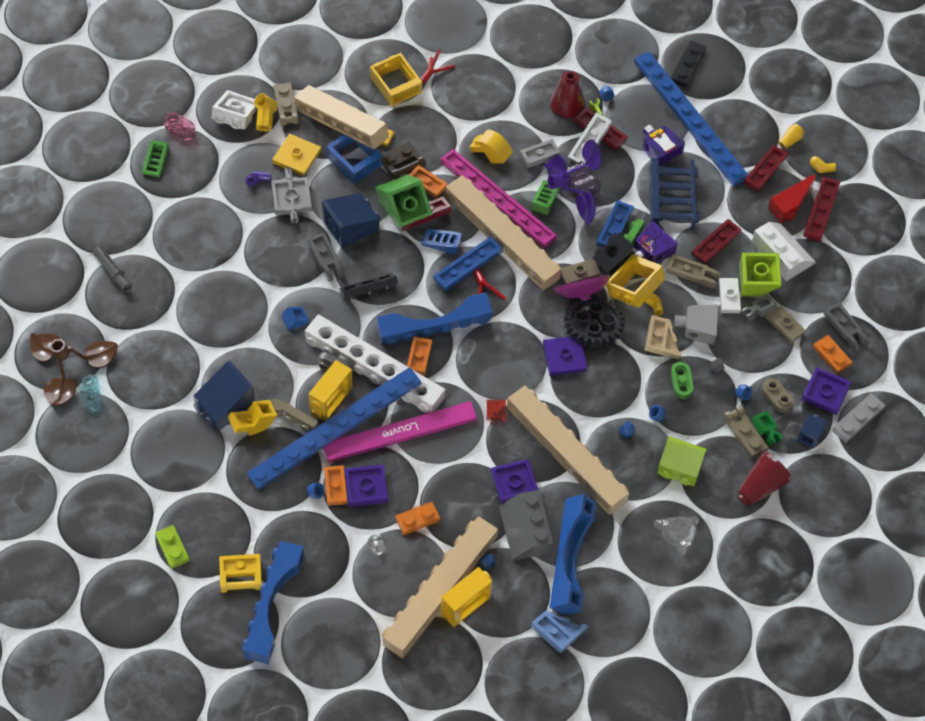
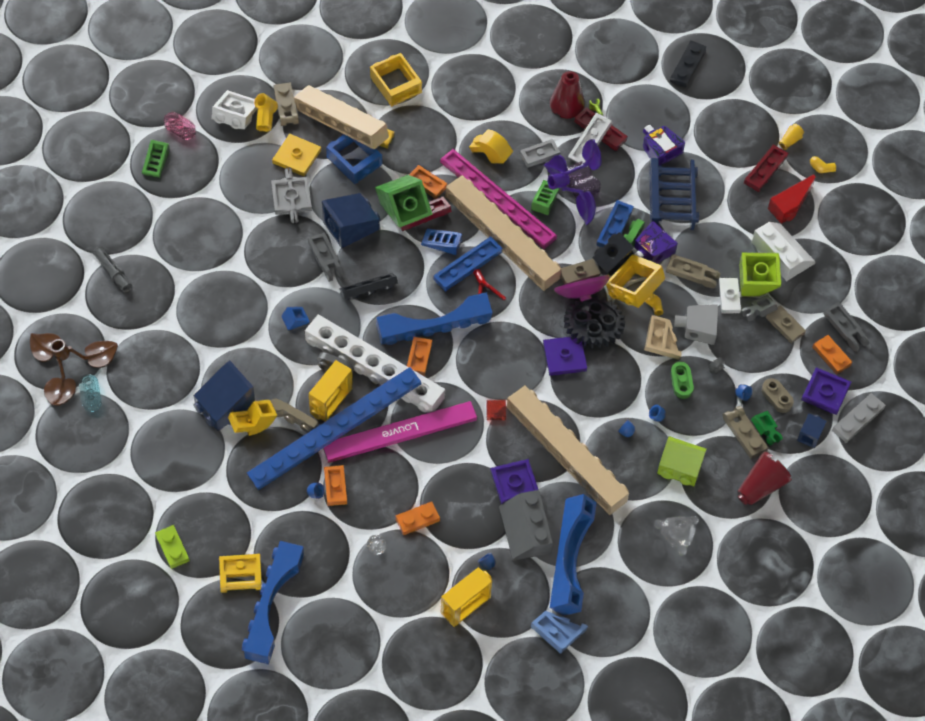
(257, 176): dark purple arm -> none
(366, 485): dark purple plate -> none
(400, 156): dark brown plate -> none
(427, 602): tan brick -> none
(430, 70): red plant -> none
(606, 93): blue hinge -> none
(691, 118): blue plate -> none
(716, 242): dark red plate -> none
(821, 209): dark red plate -> none

